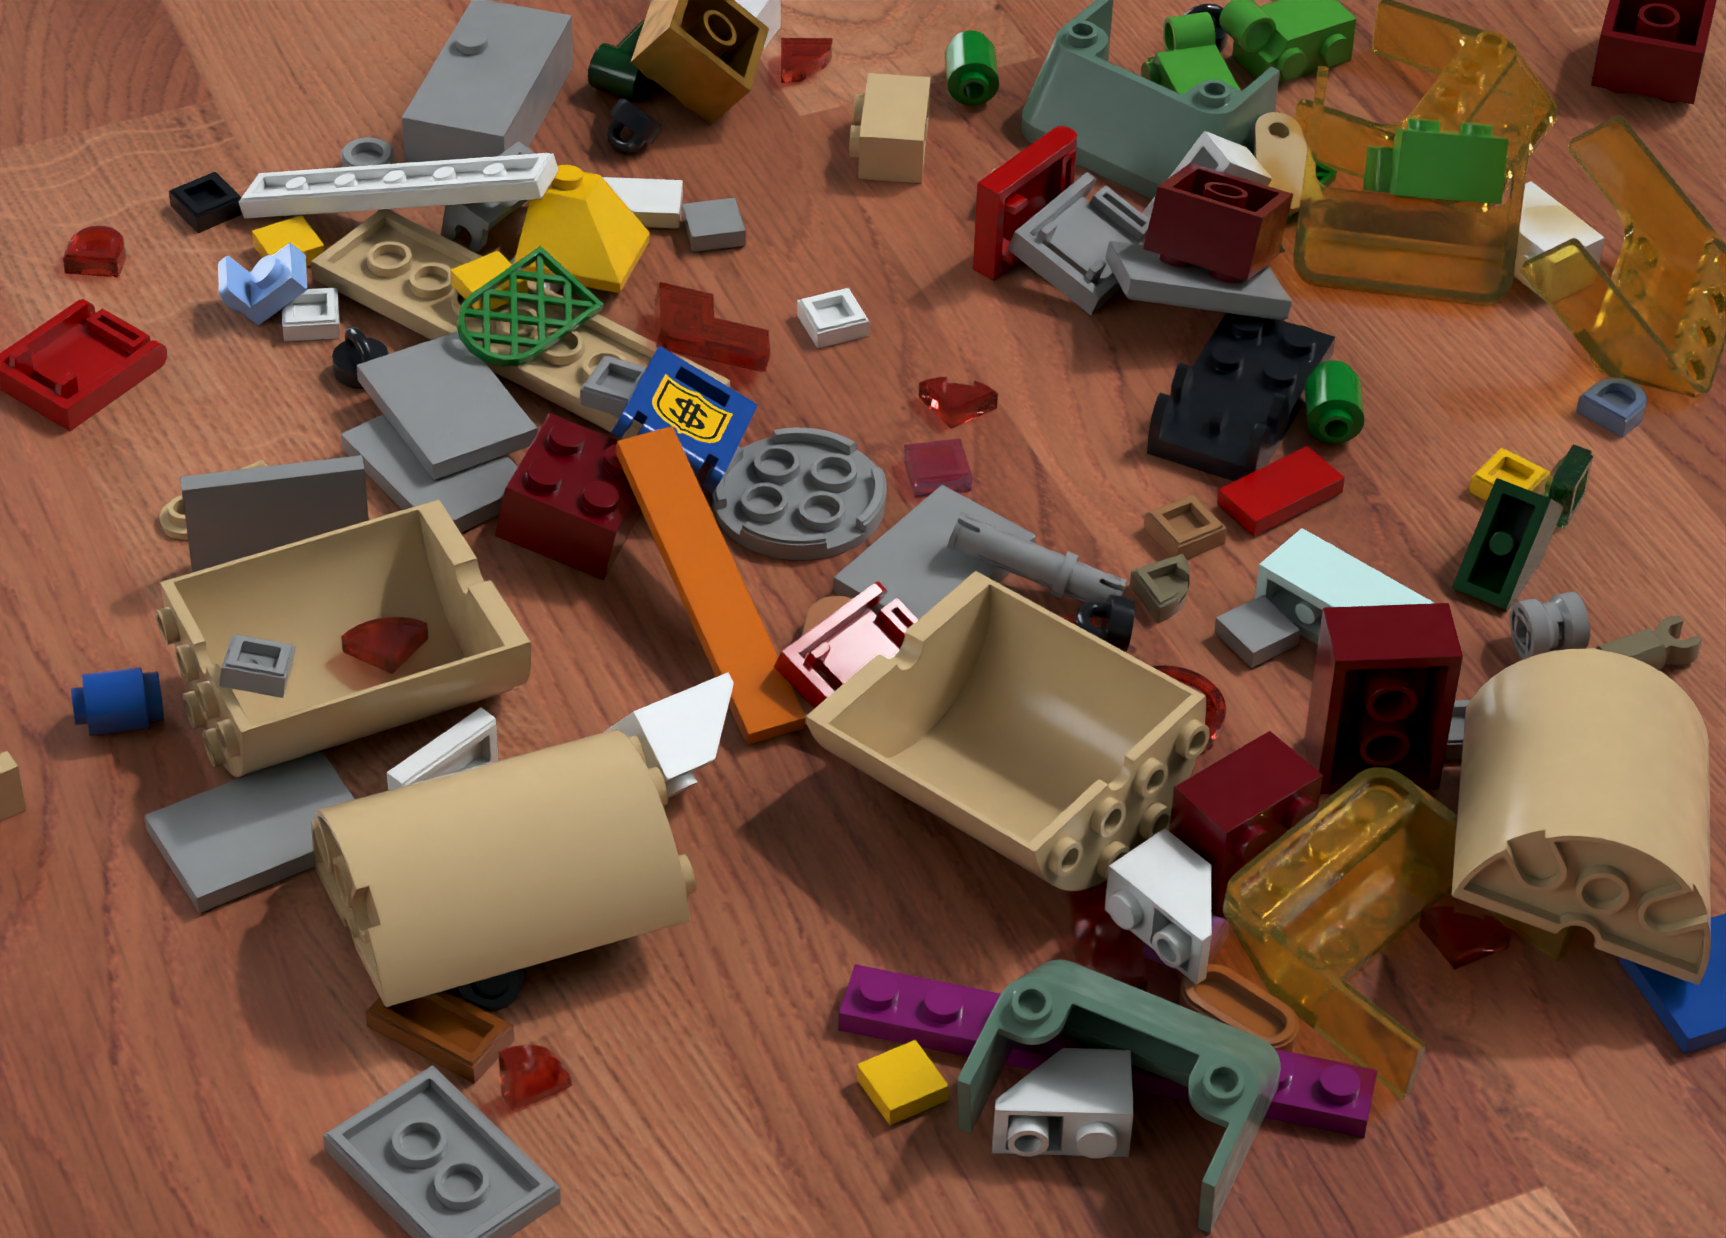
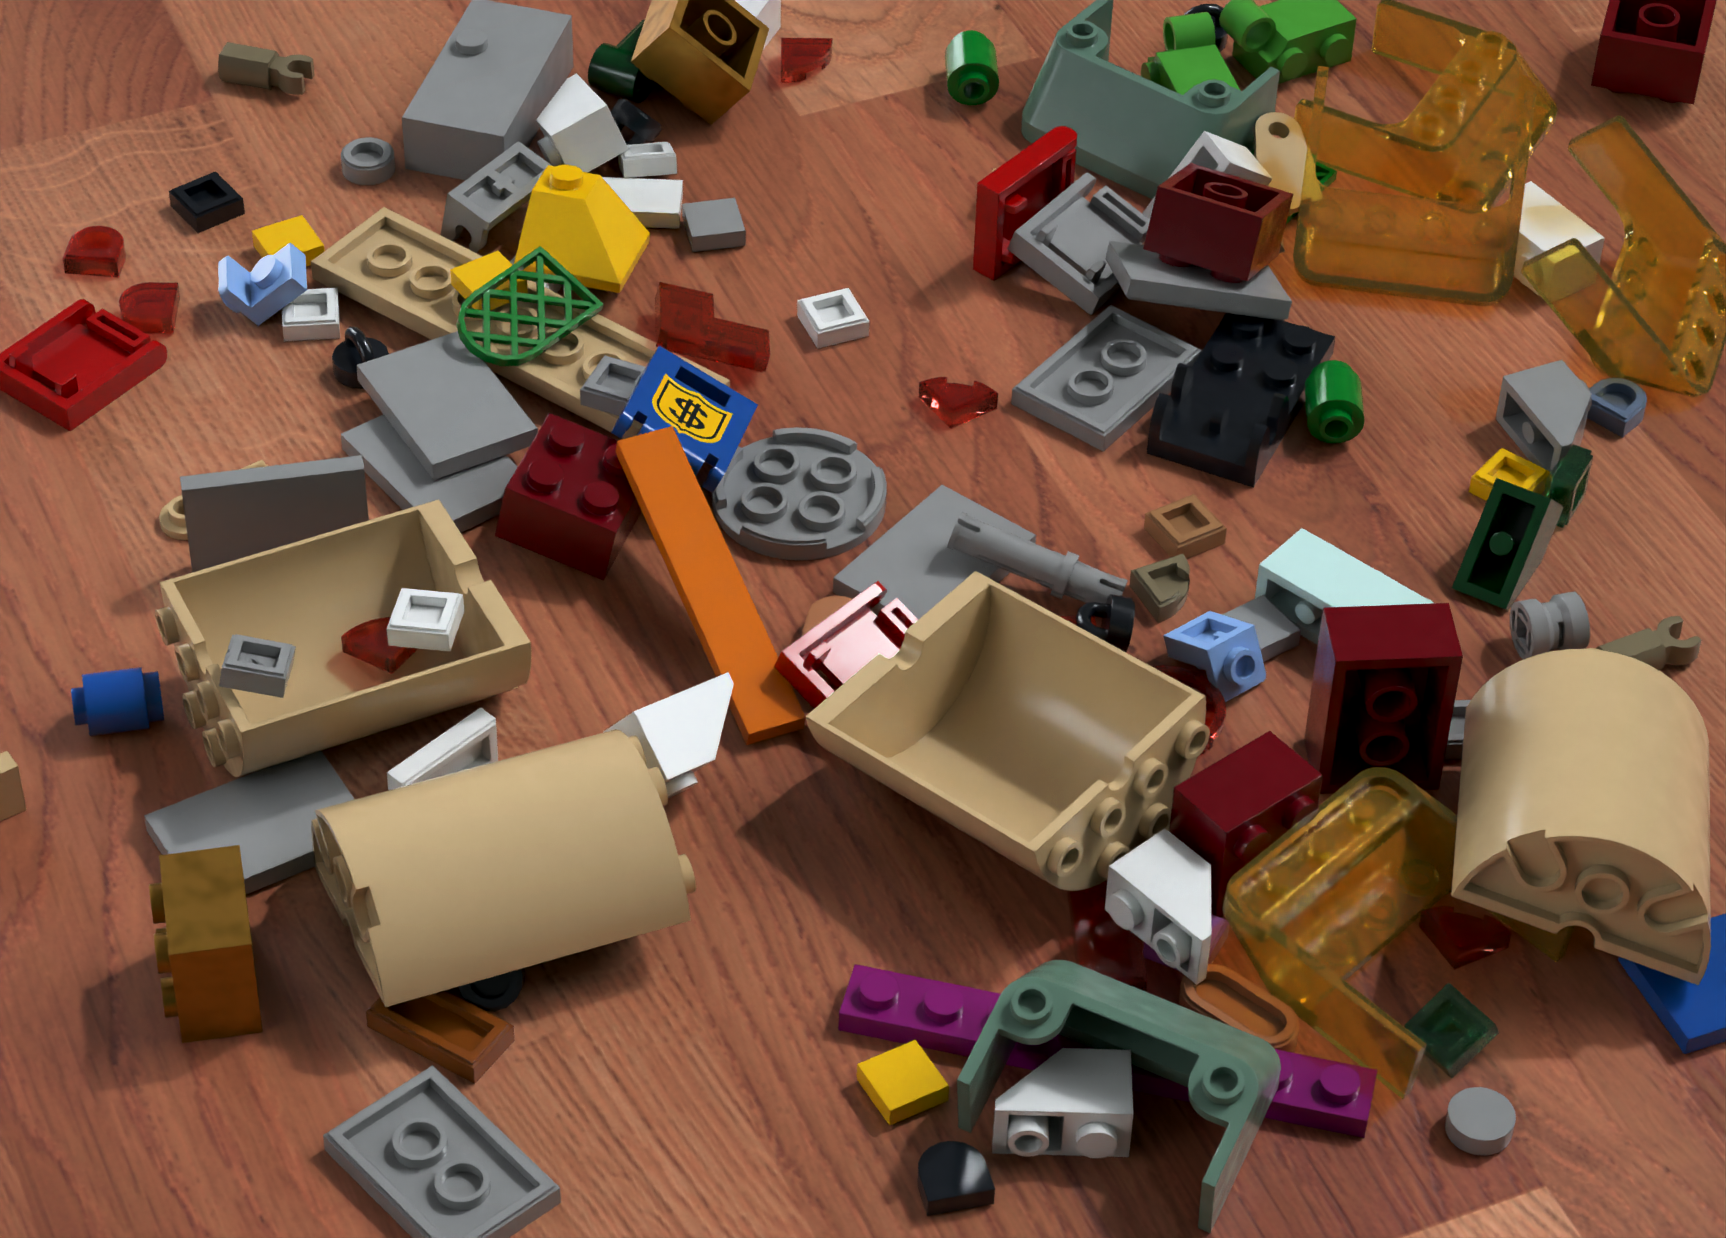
(151, 307): none -> clear red tile
(205, 944): none -> pearl gold brick
(264, 68): none -> dark tan bar
(399, 185): white tile -> none
(425, 619): none -> white tile
(530, 1075): clear red tile -> none
(579, 128): none -> white slope
(648, 160): none -> white tile
(892, 127): tan brick -> none
(936, 465): clear pink tile -> none
(953, 1178): none -> black tile
(1104, 377): none -> light grey tile
(1221, 647): none -> light blue bracket
(1280, 491): red tile -> none
(1440, 163): bright green hinge -> none
(1452, 1029): none -> clear green tile
(1480, 1121): none -> light grey tile
(1544, 411): none -> light grey slope

